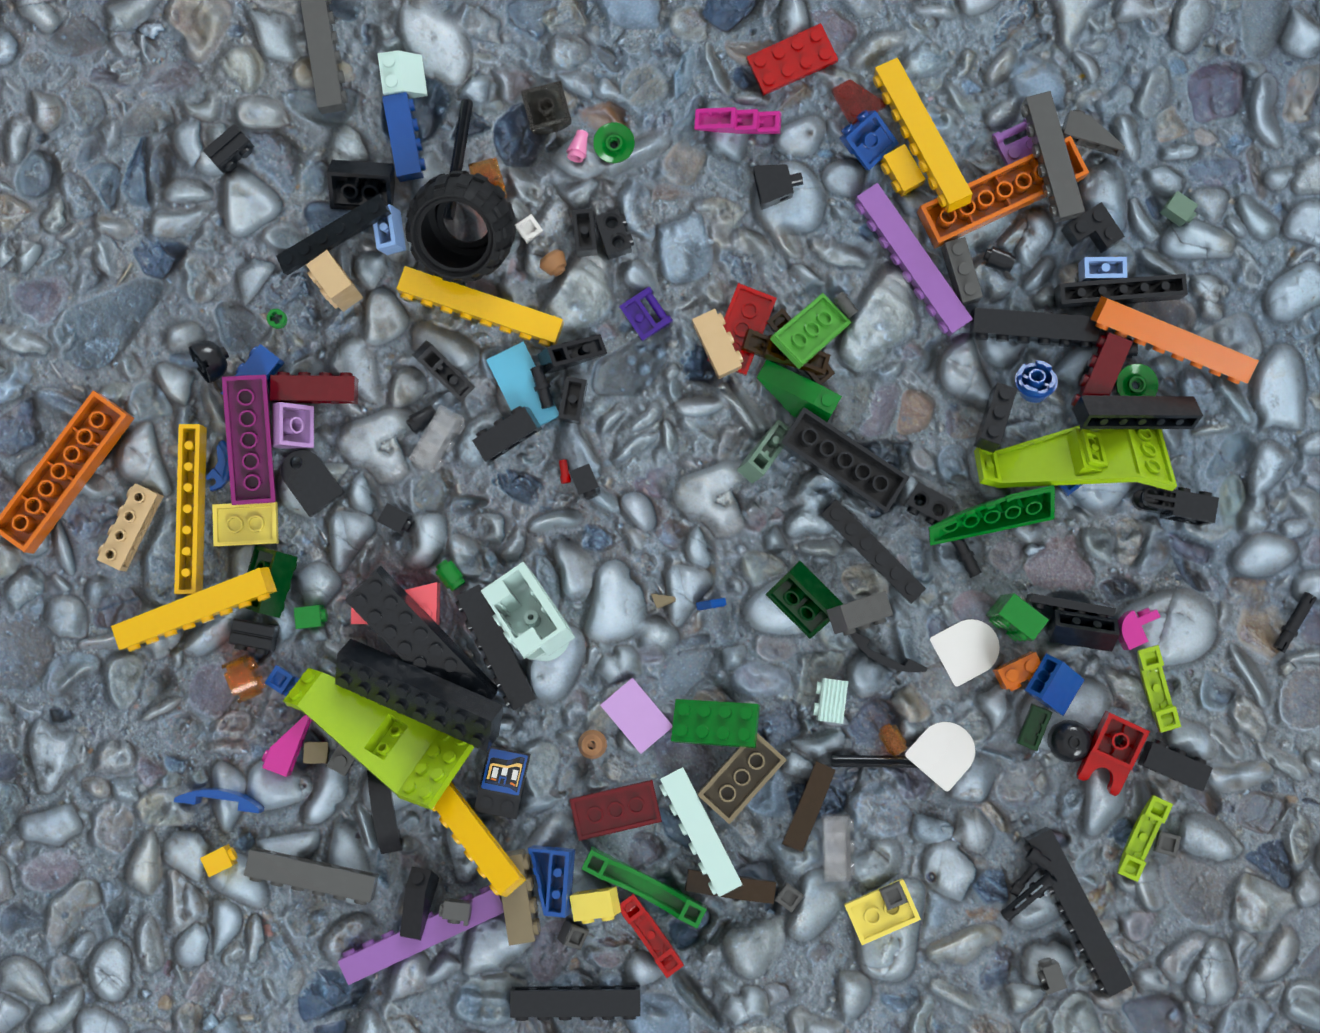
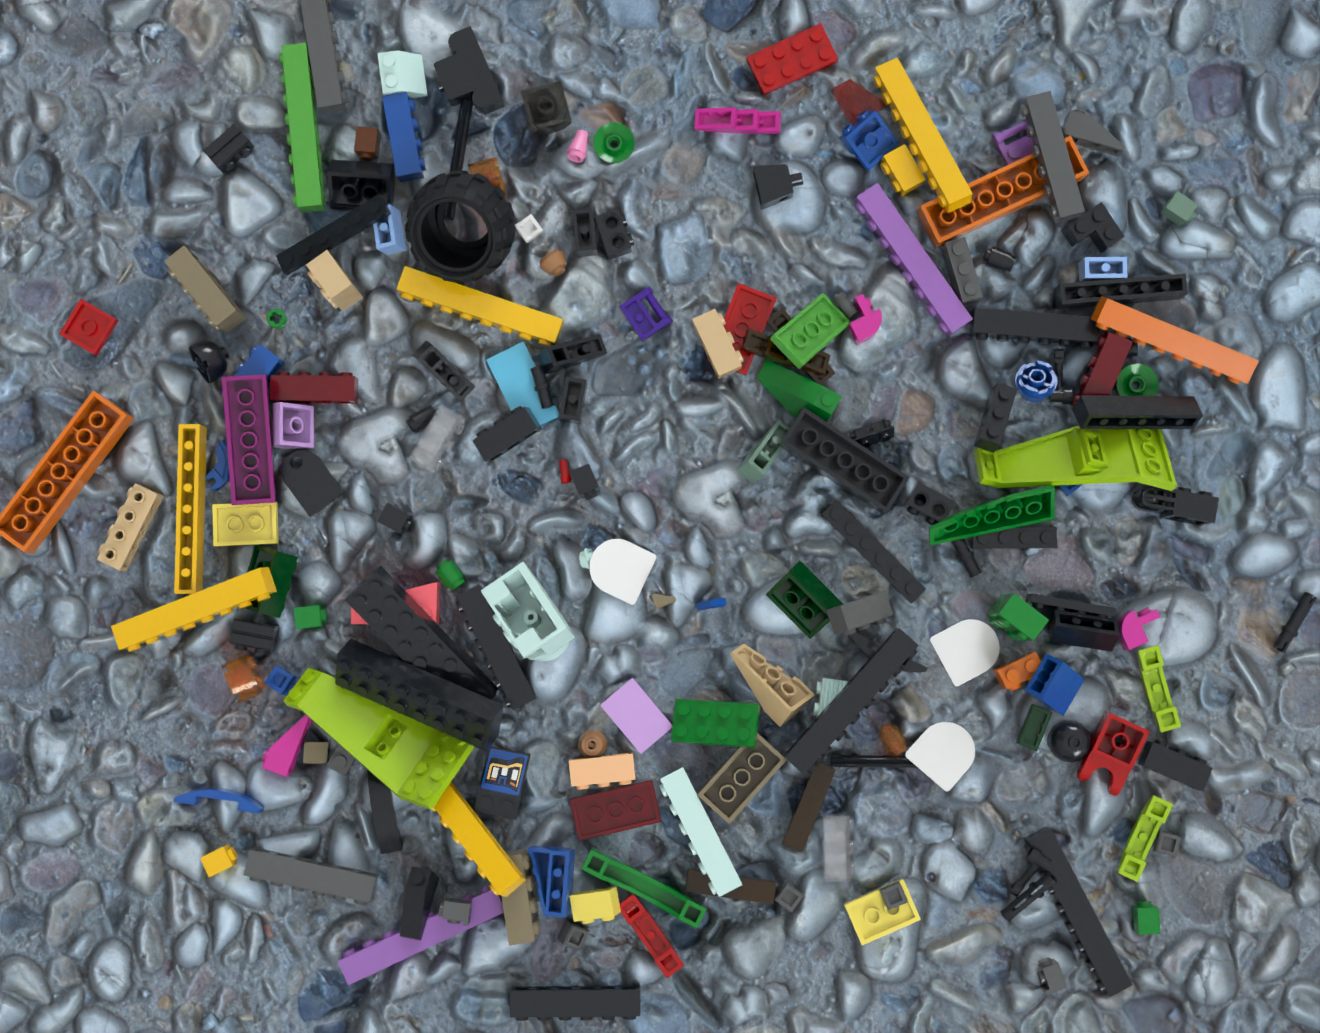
(88, 327): none -> red plate
(203, 287): none -> dark tan brick
(303, 128): none -> bright green brick
(367, 142): none -> reddish brown brick
(467, 74): none -> black brick
(585, 557): none -> light aqua plate
(602, 770): none -> light nougat brick
(621, 568): none -> white sticker
(776, 692): none -> tan wedge
(851, 700): none -> black brick
(868, 324): none -> dark pink brick
(882, 432): none -> black hinge
(1017, 539): none -> black plate
(1060, 394): none -> black brick
(1145, 918): none -> green brick

